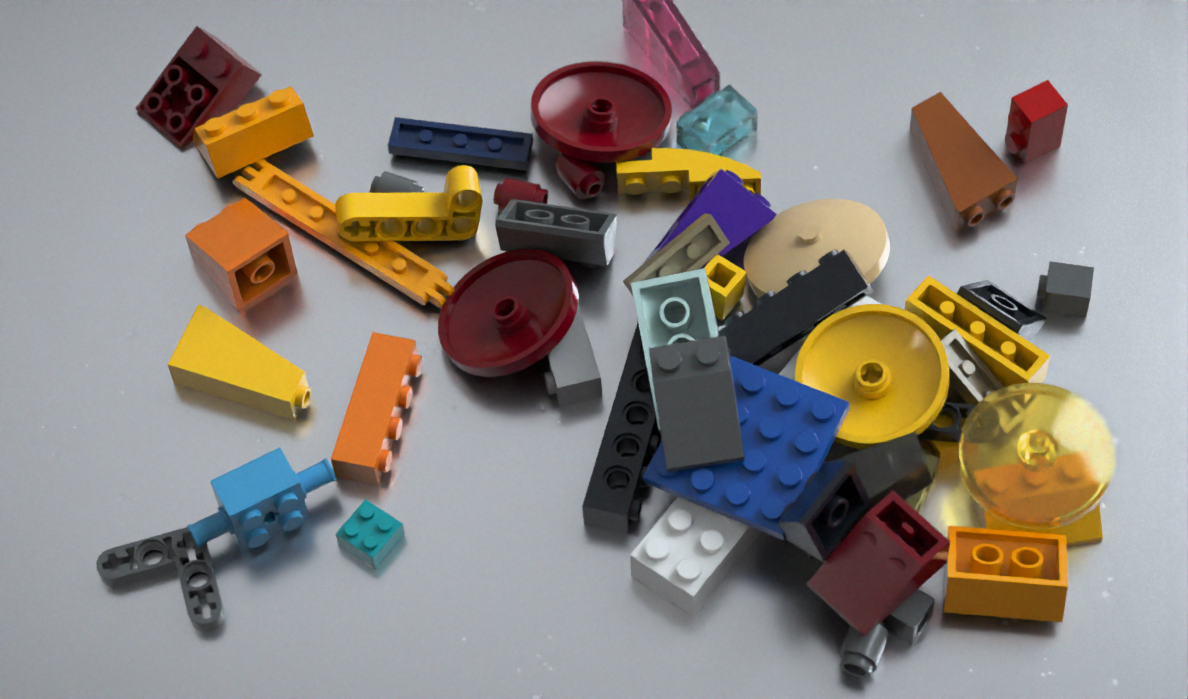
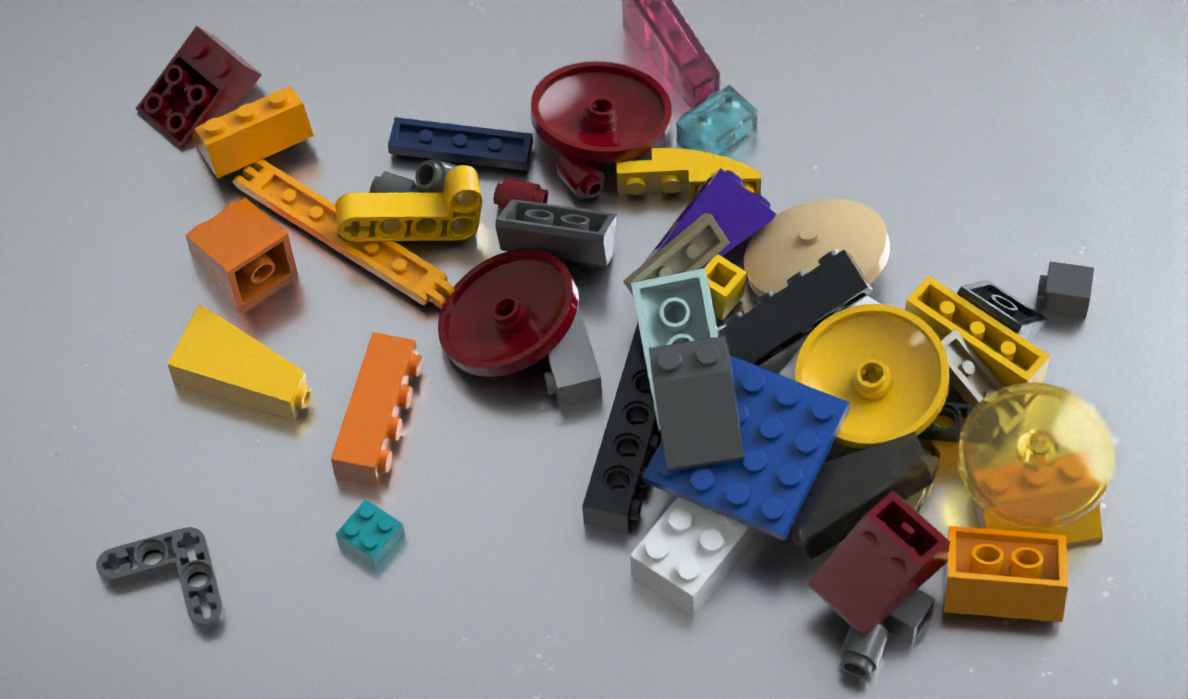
(260, 500): dark azure brick -> none
(432, 174): none -> dark grey brick
(825, 509): black slope -> none
(960, 163): dark orange slope -> none
(1036, 122): red brick -> none

